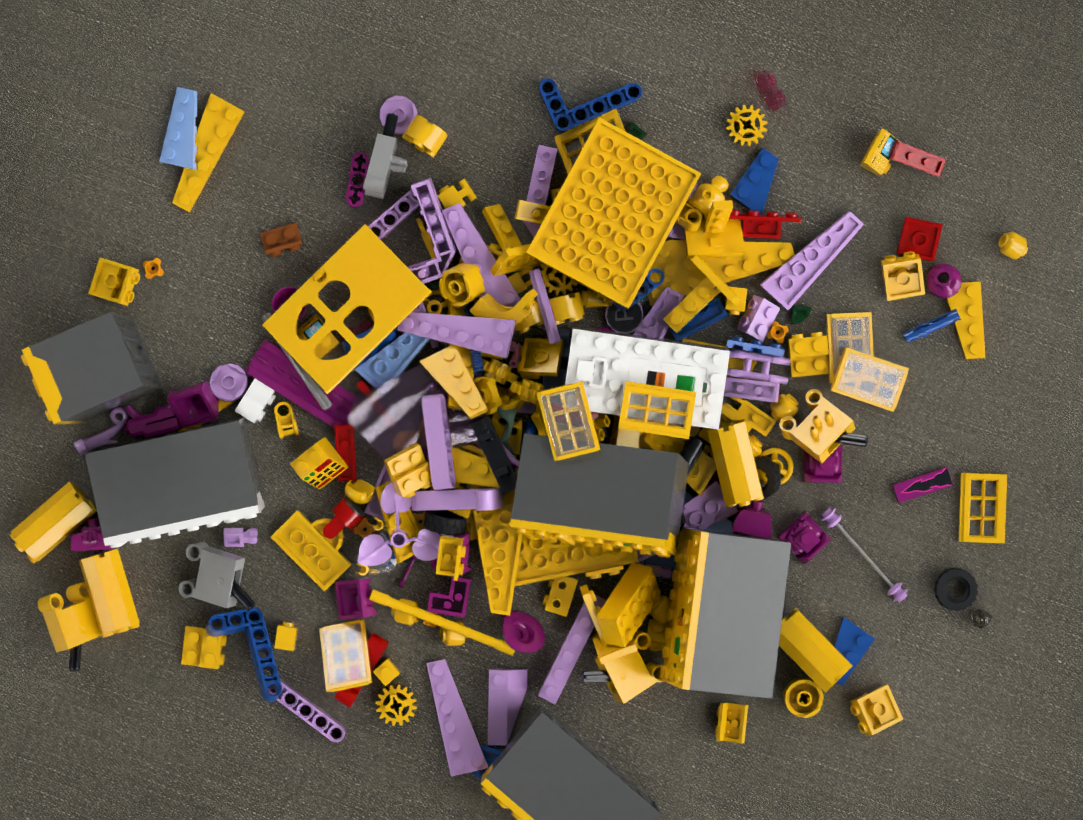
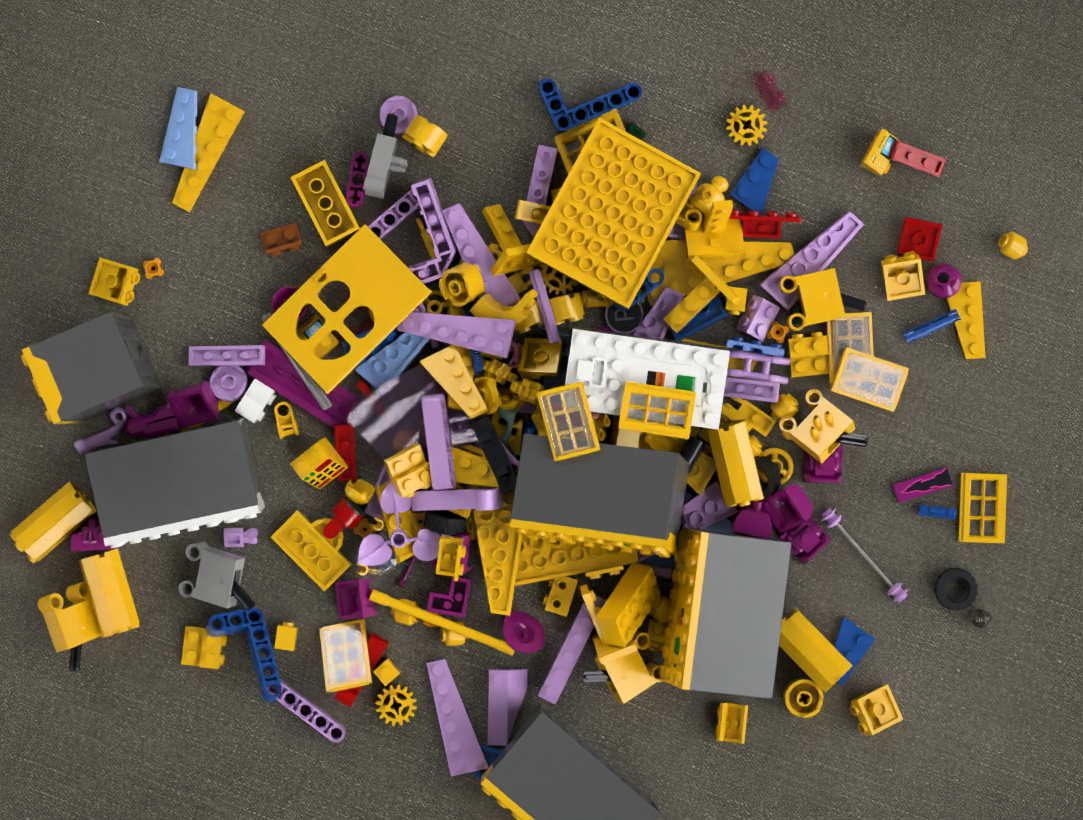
(227, 355): none -> lavender plate
(325, 203): none -> yellow brick
(450, 196): yellow brick -> none
(788, 508): none -> magenta brick
(820, 298): none -> yellow piece
(937, 512): none -> blue axle

